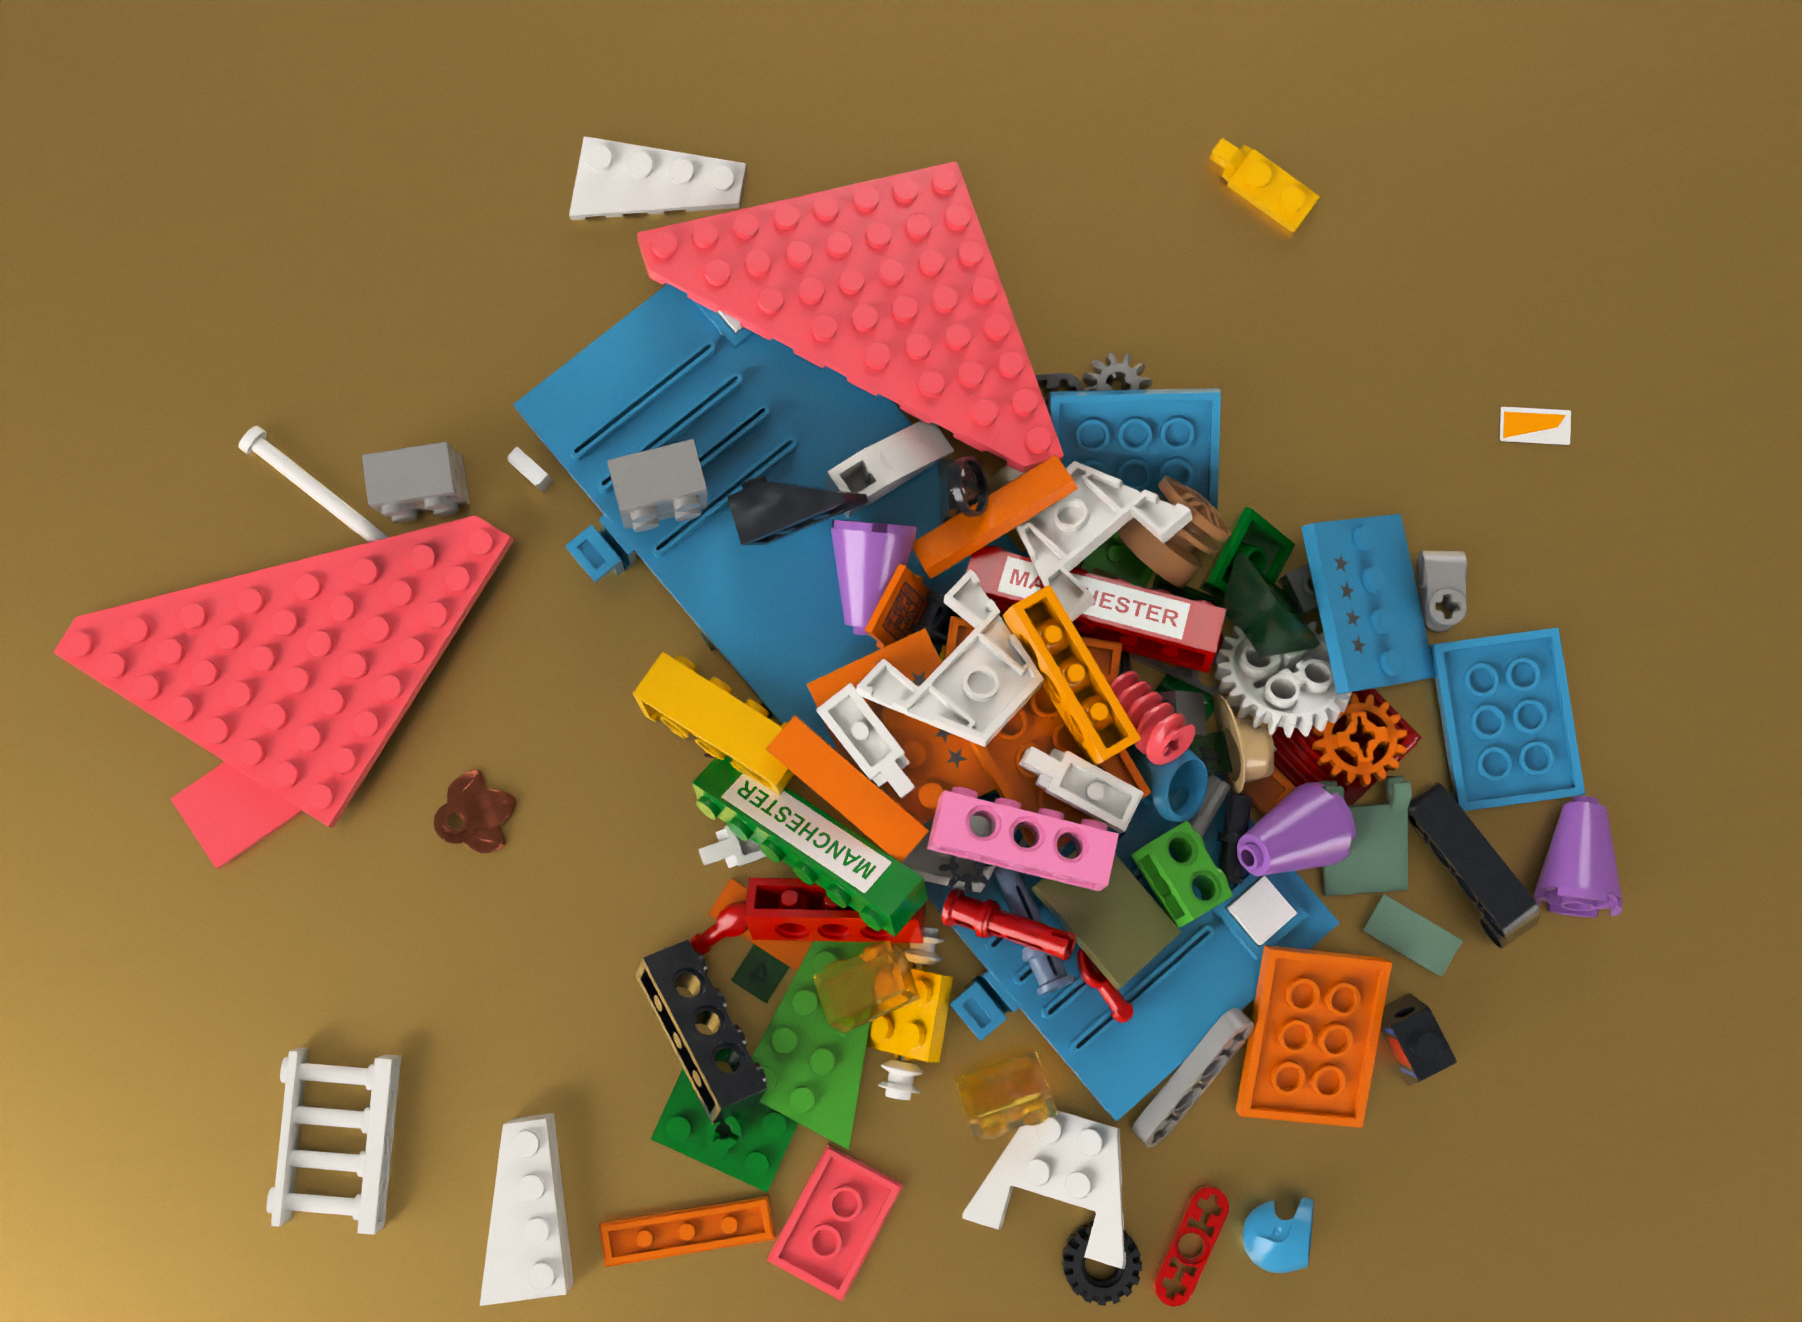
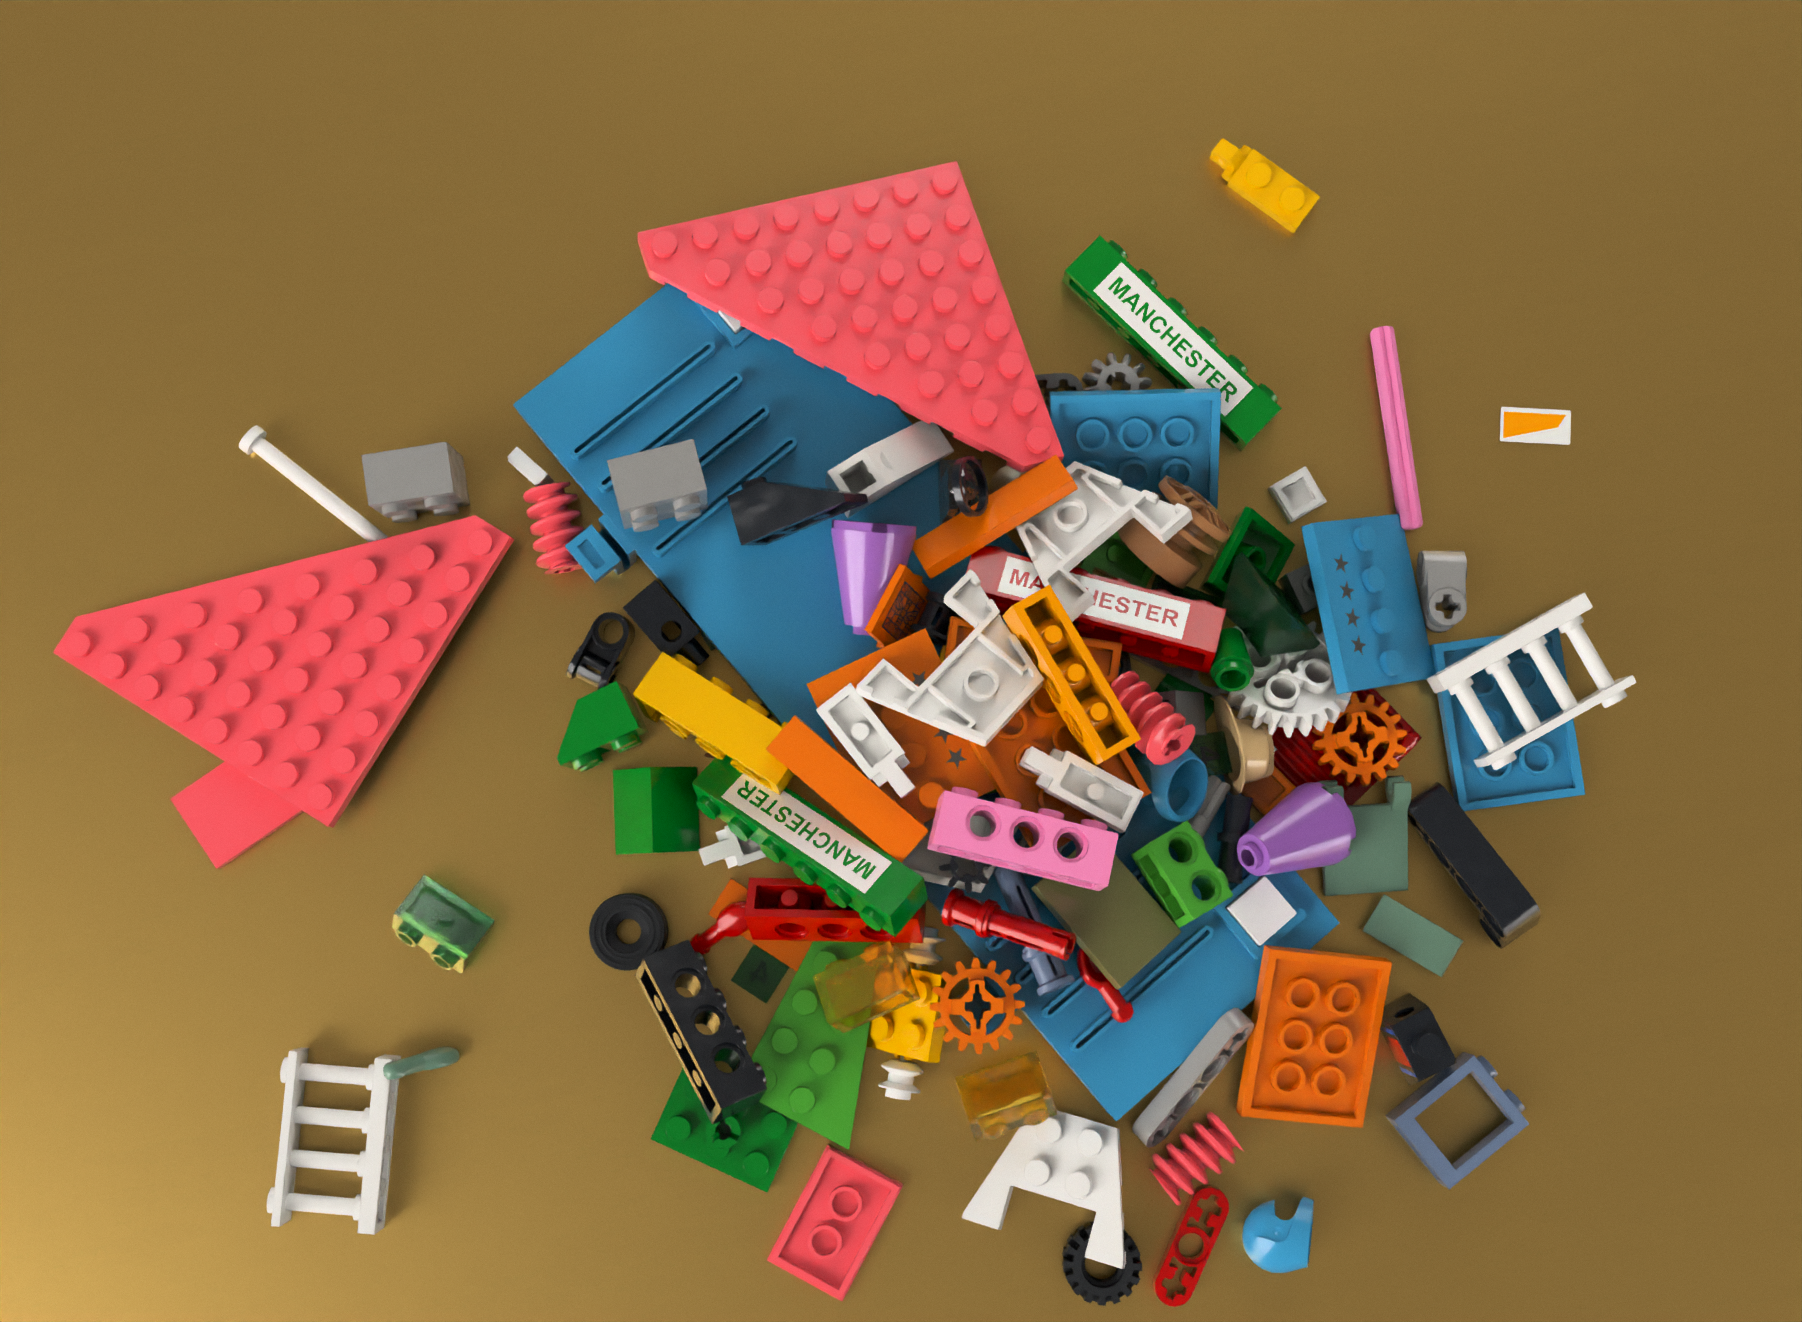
(426, 1060): none -> sand green piece
(441, 924): none -> clear green bracket
(480, 811): copper plate -> none
(528, 1222): white wedge -> none
(553, 526): none -> coral piece
(600, 654): none -> black piece
(601, 724): none -> green slope
(604, 930): none -> black tyre
(641, 179): white wing -> none
(652, 610): none -> black torso
(656, 810): none -> green slope
(687, 1230): orange tile -> none
(997, 1005): none -> orange gear
(1167, 339): none -> green brick
(1195, 1157): none -> coral piece
(1232, 661): none -> green cone
(1297, 495): none -> white tile
(1396, 427): none -> bright pink axle
(1404, 1121): none -> sand blue window
(1531, 640): none -> white fence
(1580, 863): medium lavender cone -> none

